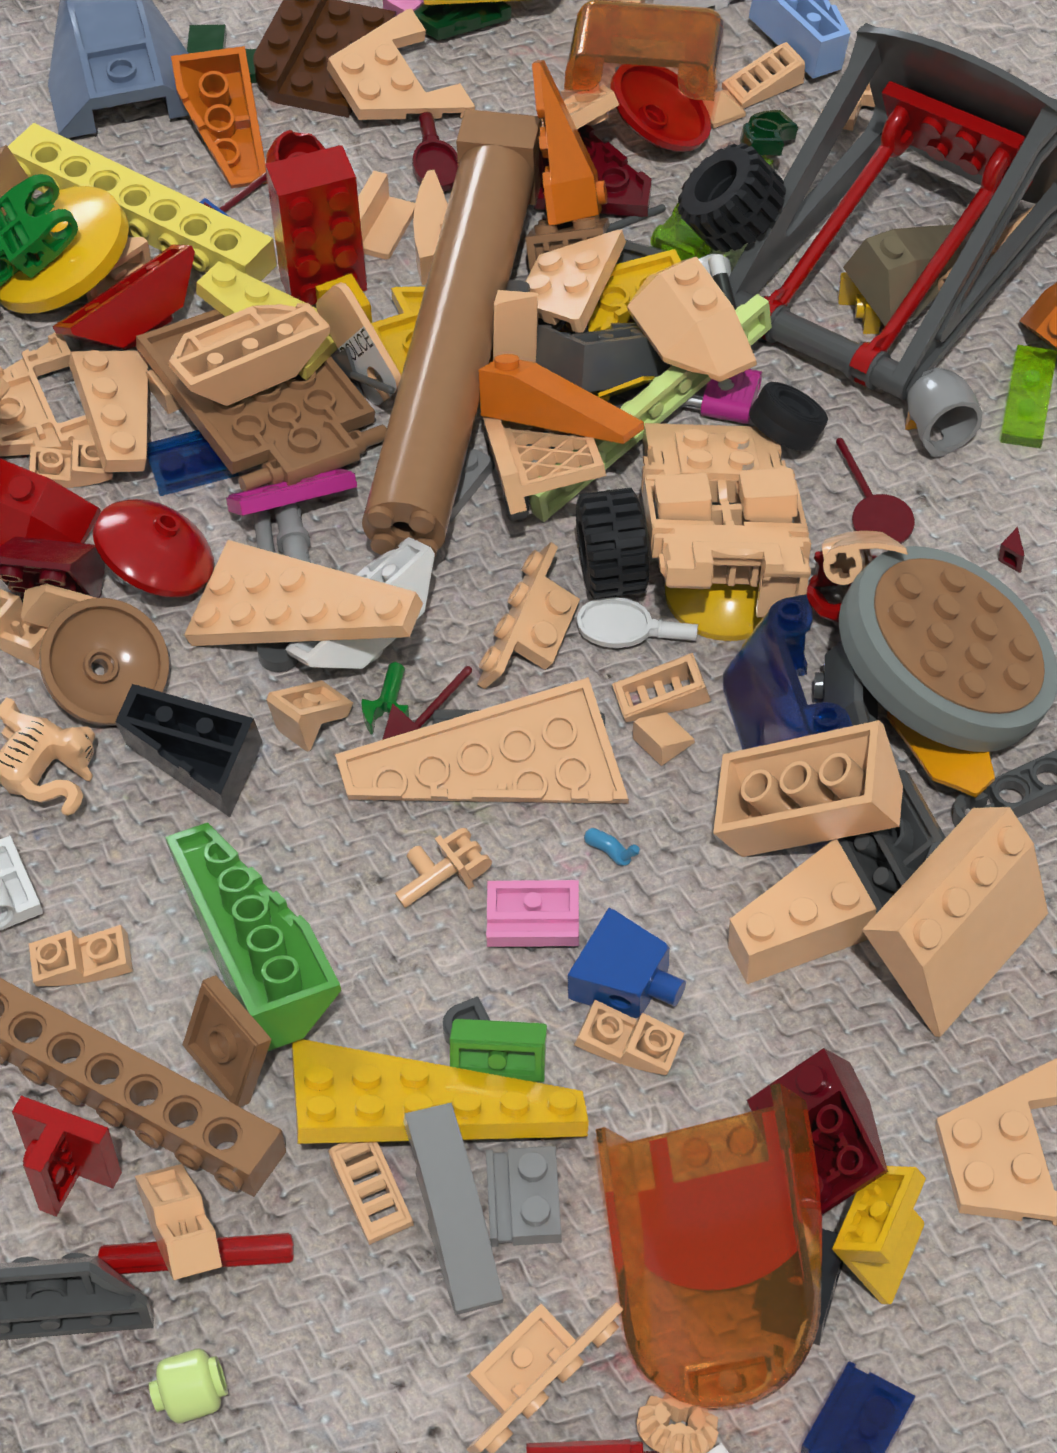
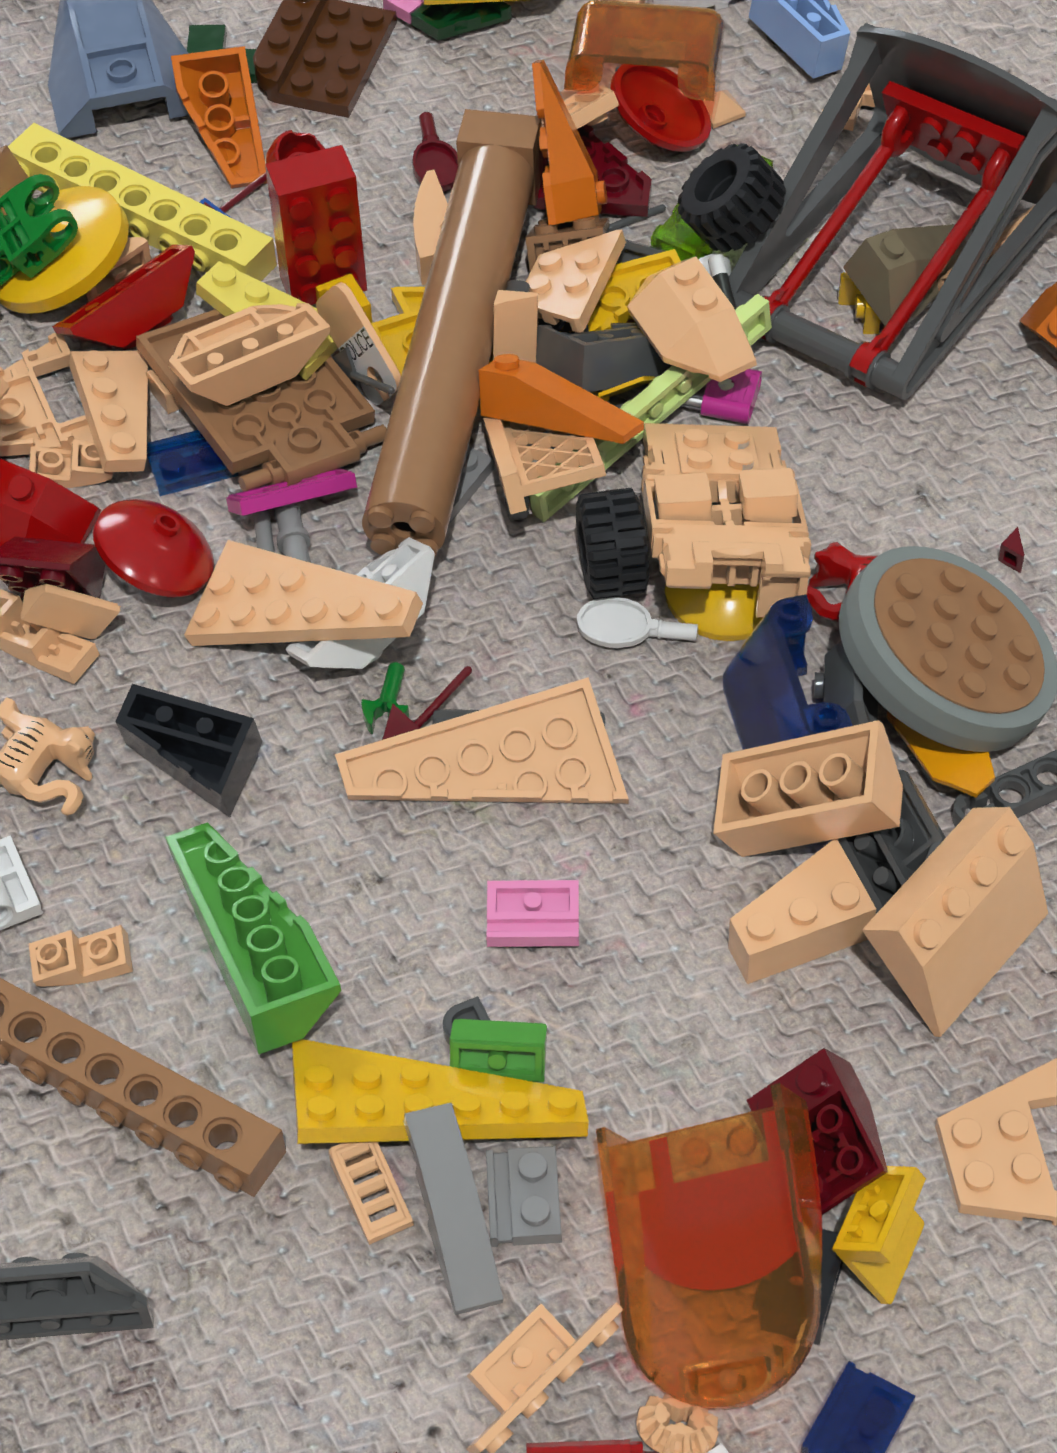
(61, 1150): red bracket -> none
(105, 634): medium nougat dish -> none
(179, 1221): light nougat slope -> none
(188, 1385): yellowish green head -> none
(226, 1041): medium nougat plate -> none
(232, 1250): red axle -> none
(275, 657): dark grey tile -> none
(304, 708): light nougat slope -> none
(381, 82): light nougat wing -> none
(382, 217): light nougat panel -> none
(453, 862): light nougat arm -> none
(535, 620): light nougat bracket -> none
(611, 846): dark azure piece -> none
(623, 968): blue torso -> none
(627, 1041): light nougat slope -> none
(661, 737): light nougat slope -> none
(671, 672): light nougat slope -> none
(768, 131): dark green tile -> none
(787, 70): light nougat slope -> none
(788, 416): black tyre -> none
(850, 553): light nougat panel -> none
(878, 511): dark red piece -> none
(945, 403): light grey piece -> none
(1029, 396): clear neon green tile -> none

